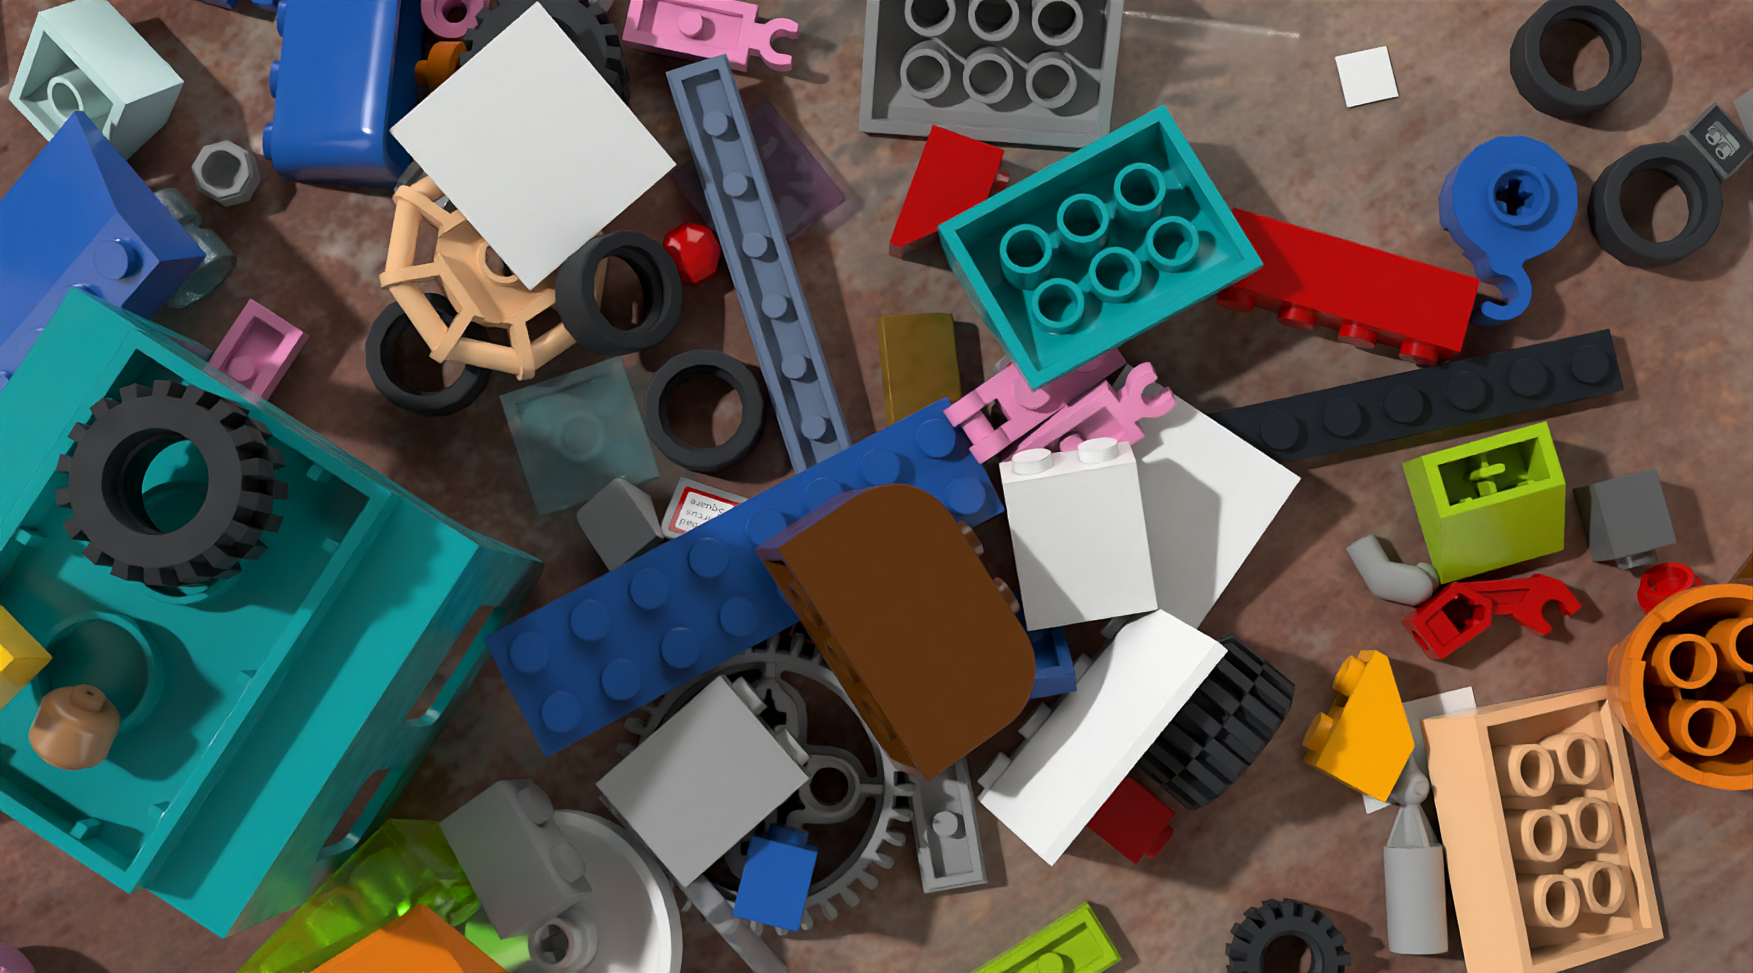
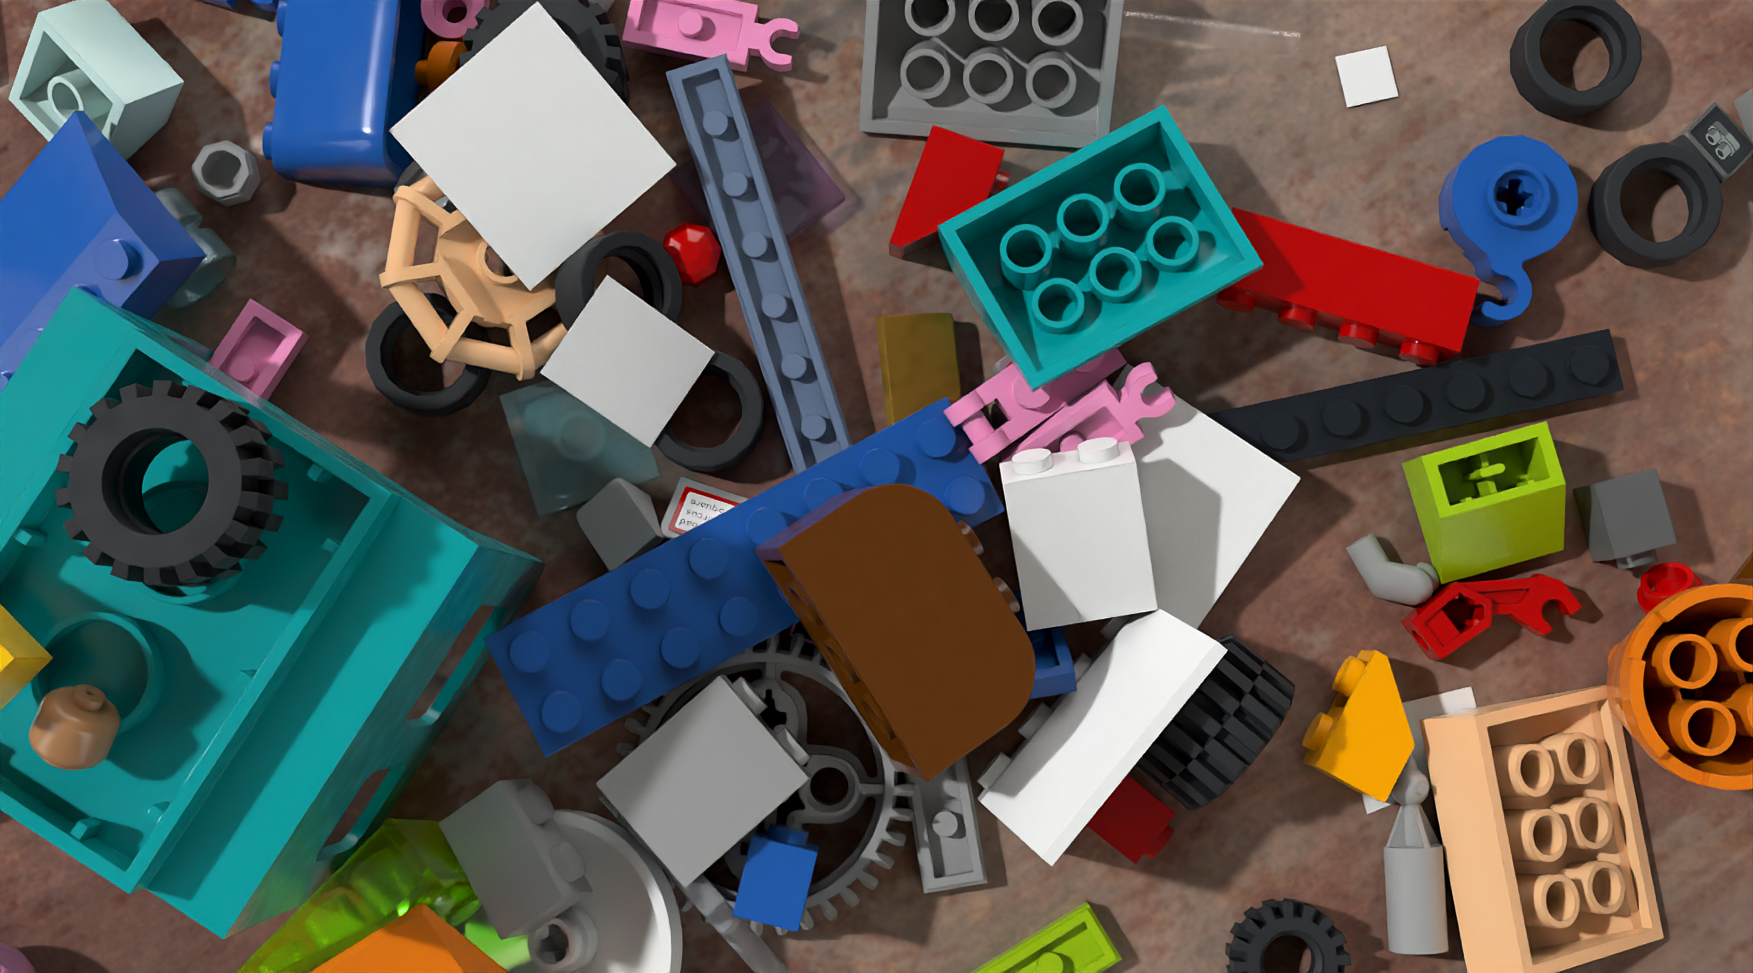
(627, 361): none -> white sticker

